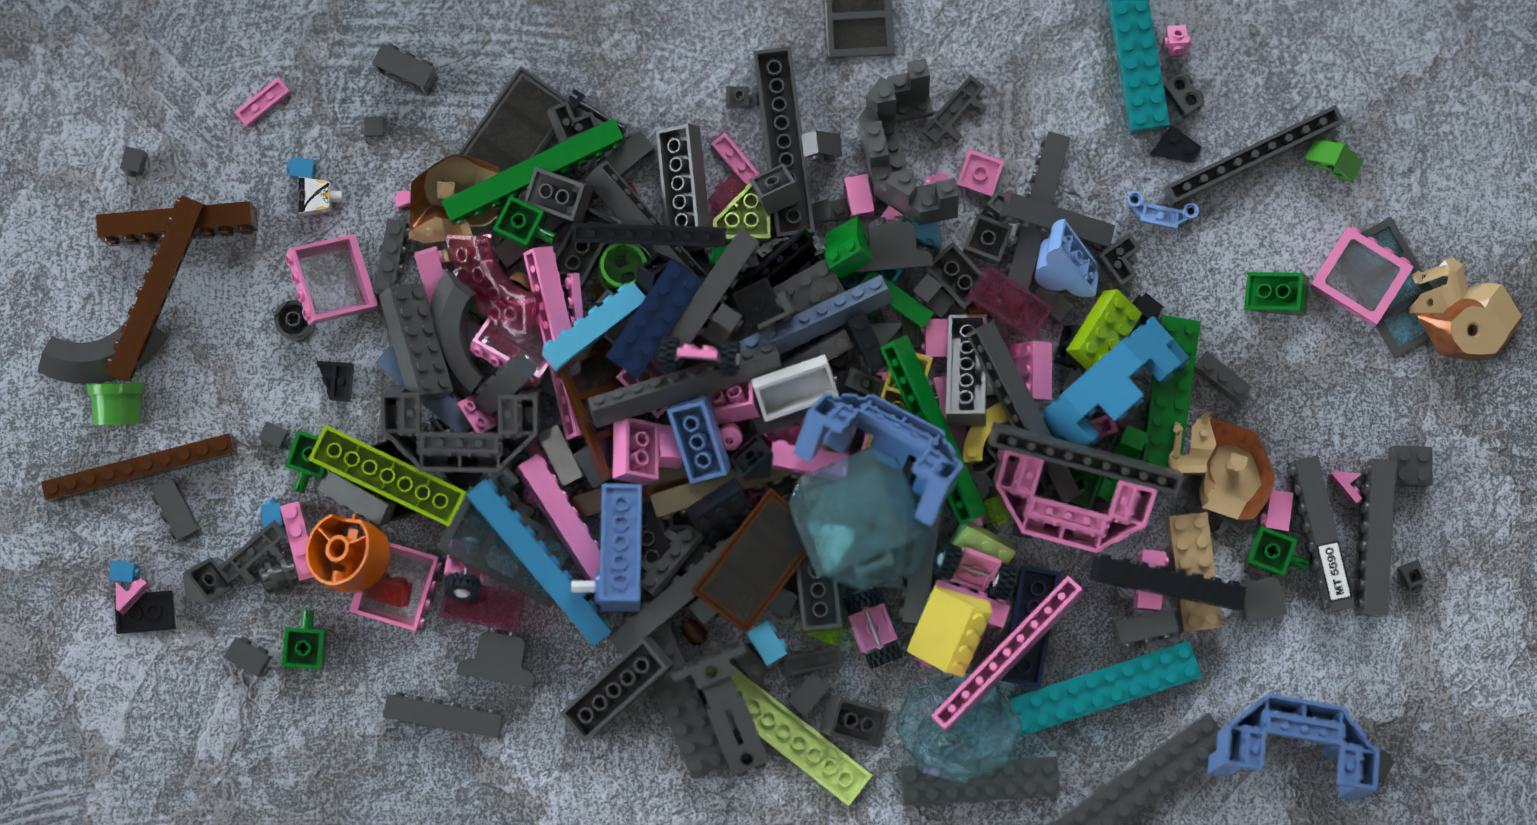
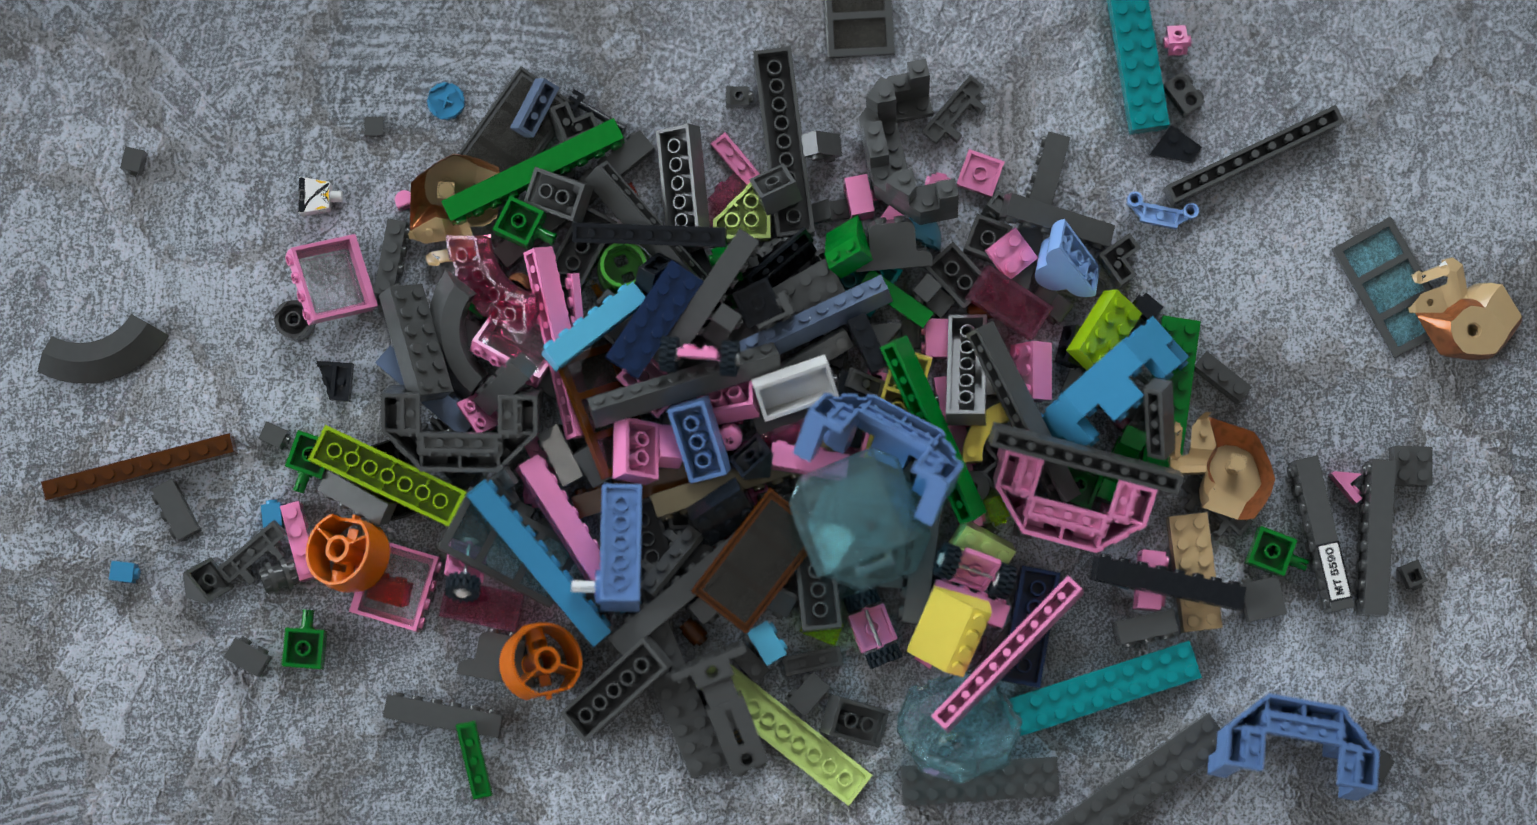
(116, 402): bright green piece -> none
(127, 599): bright pink slope -> none
(150, 613): black tile -> none
(151, 224): reddish brown brick -> none
(155, 289): reddish brown brick -> none
(262, 102): bright pink tile -> none
(301, 168): dark azure brick -> none
(405, 68): dark grey brick -> none
(430, 268): bright pink brick -> none
(446, 101): none -> dark azure tile
(474, 759): none -> green tile
(534, 107): none -> sand blue brick
(537, 646): none -> orange animal
(1011, 253): none -> bright pink plate
(1105, 426): bright pink slope -> none
(1159, 418): none -> dark grey brick
(1277, 292): green slope -> none
(1277, 511): bright pink brick -> none
(1335, 158): bright green brick -> none
(1361, 276): piece -> none

